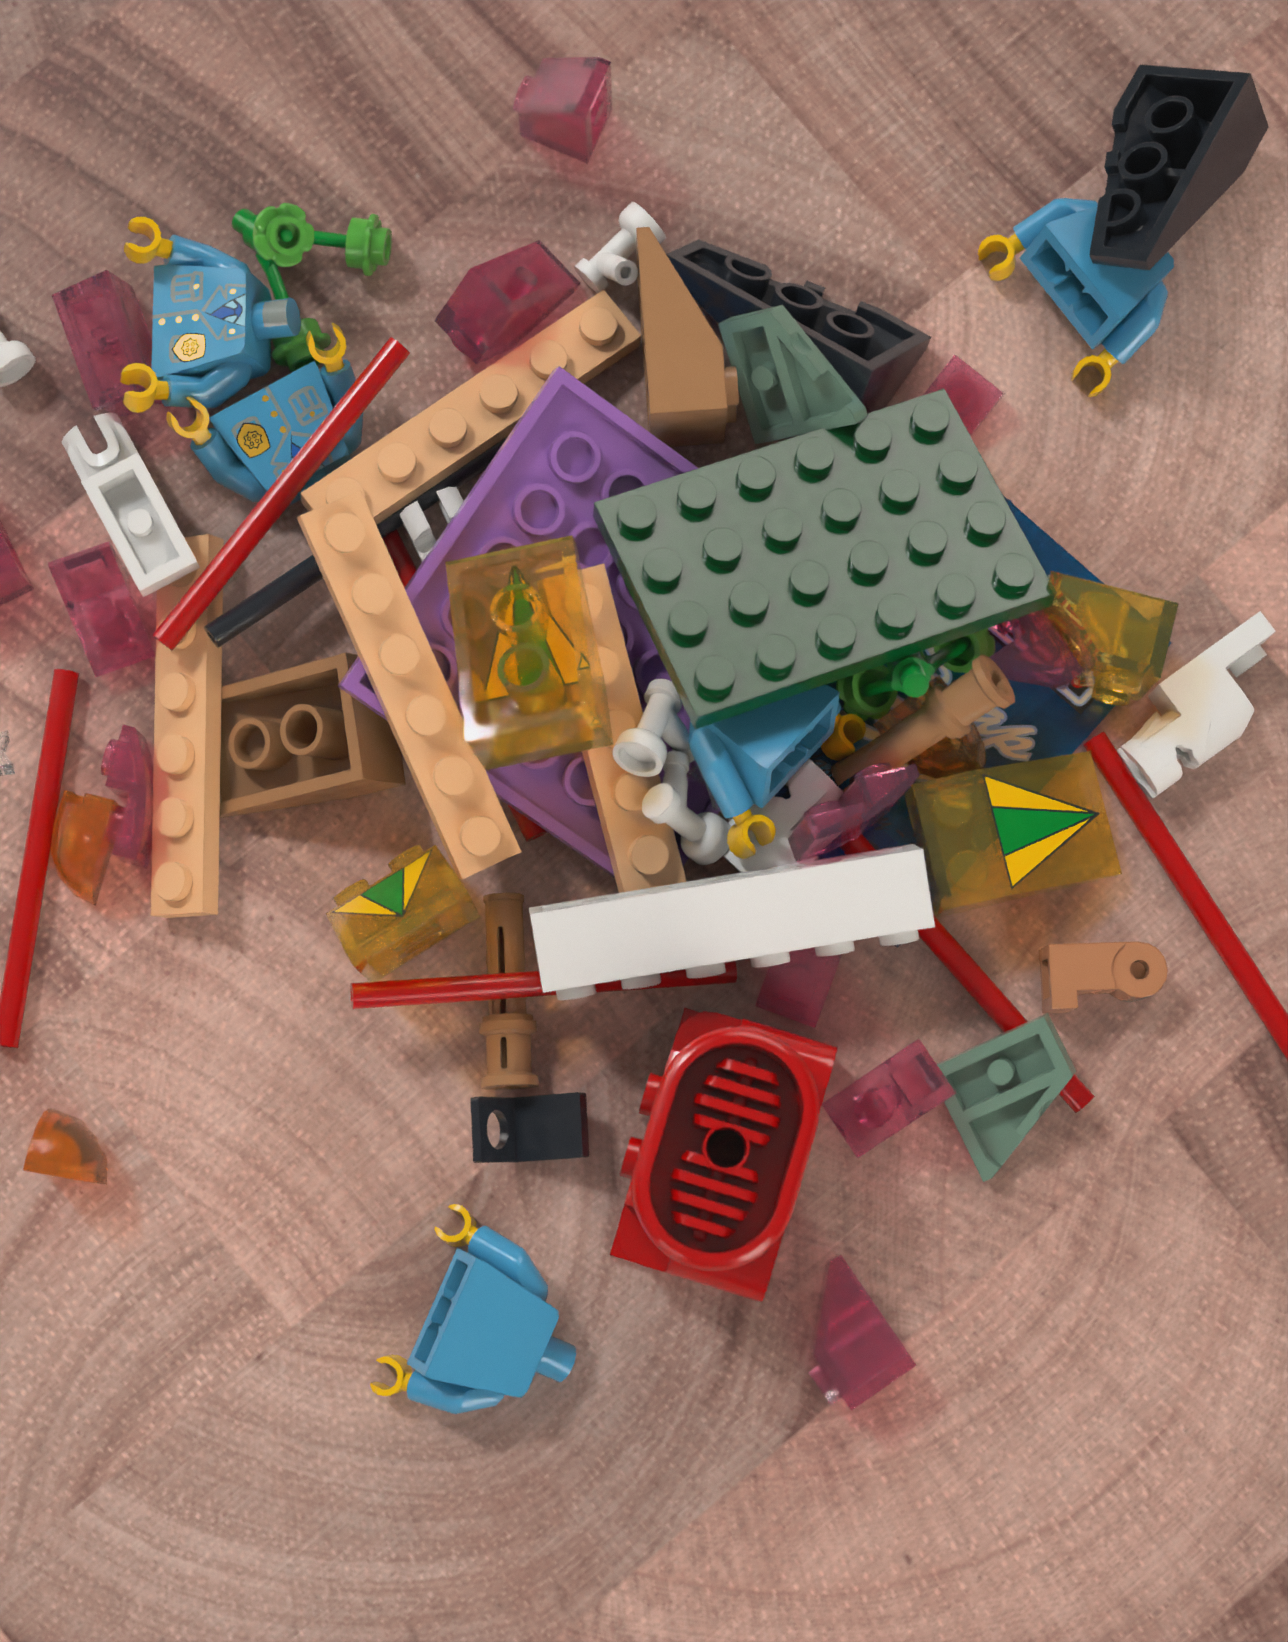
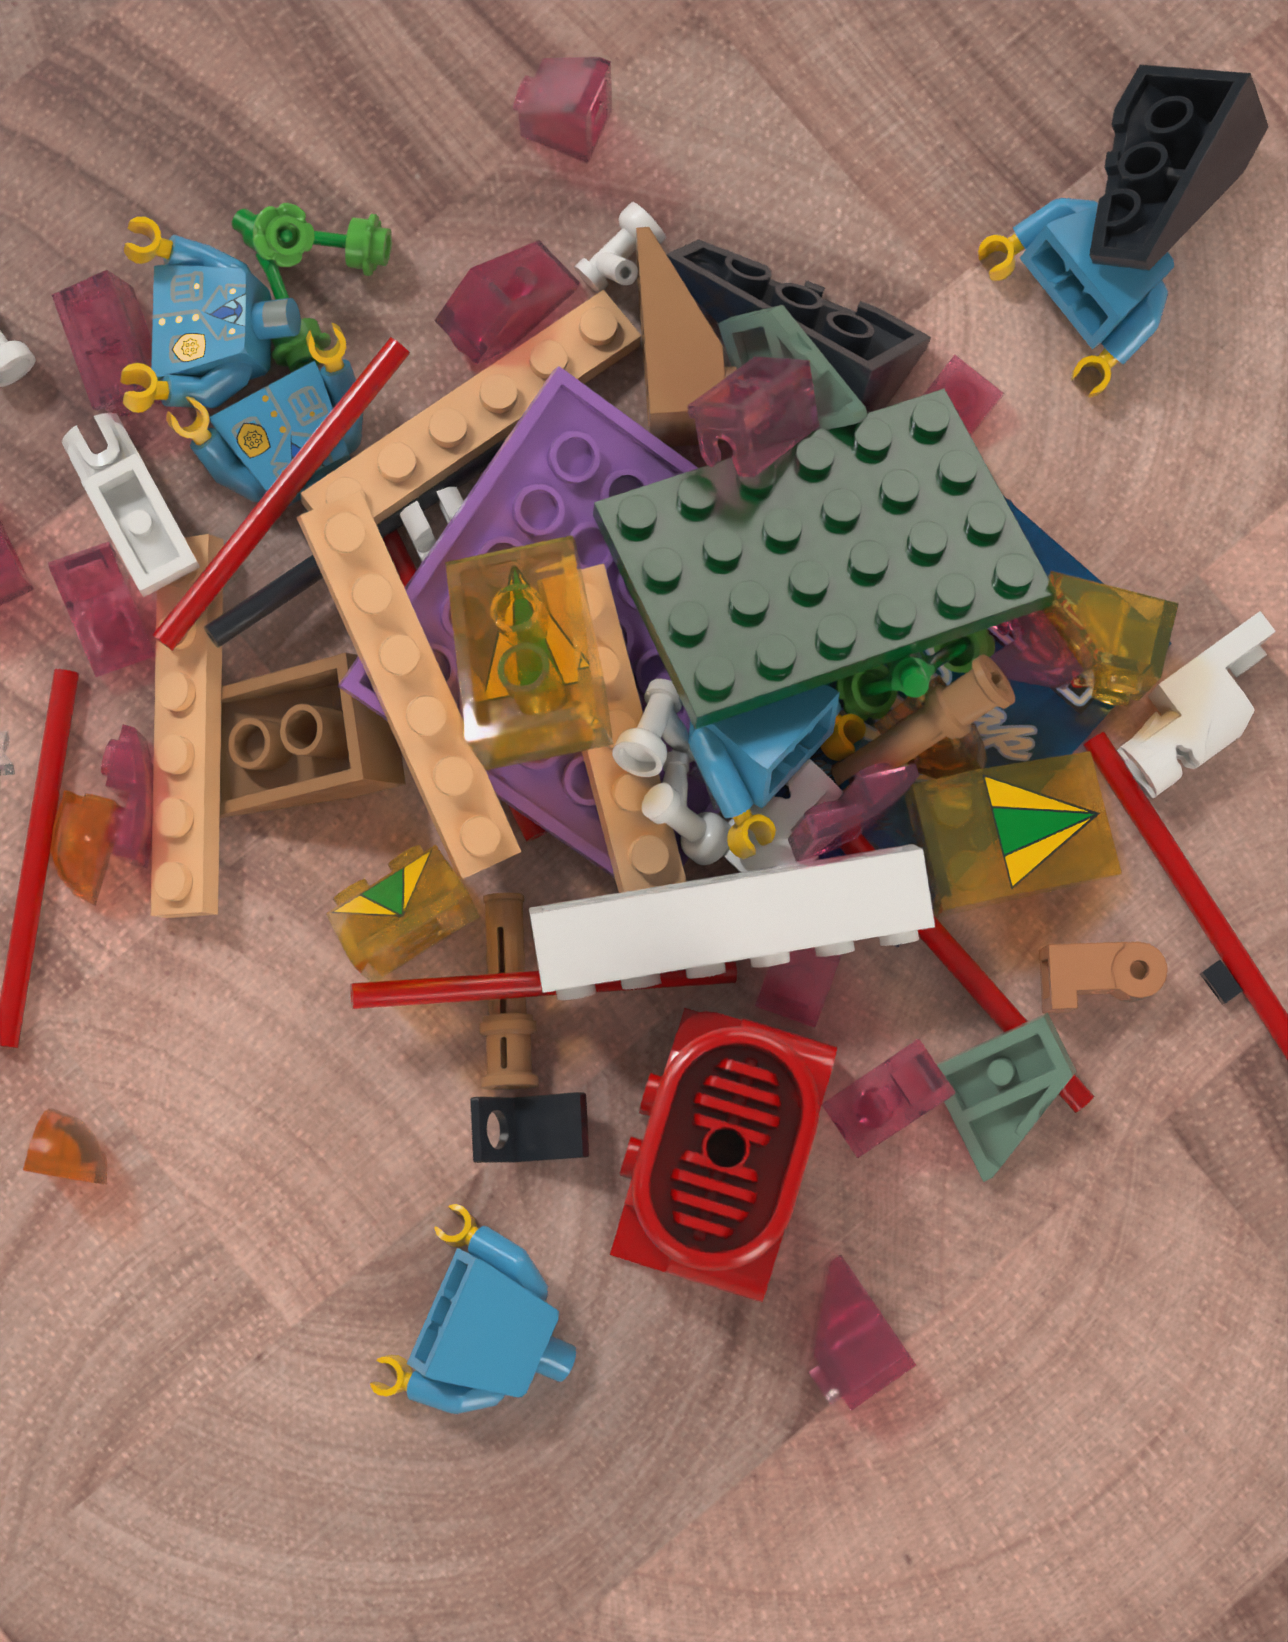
(758, 411): none -> clear pink hinge
(1221, 982): none -> black piece

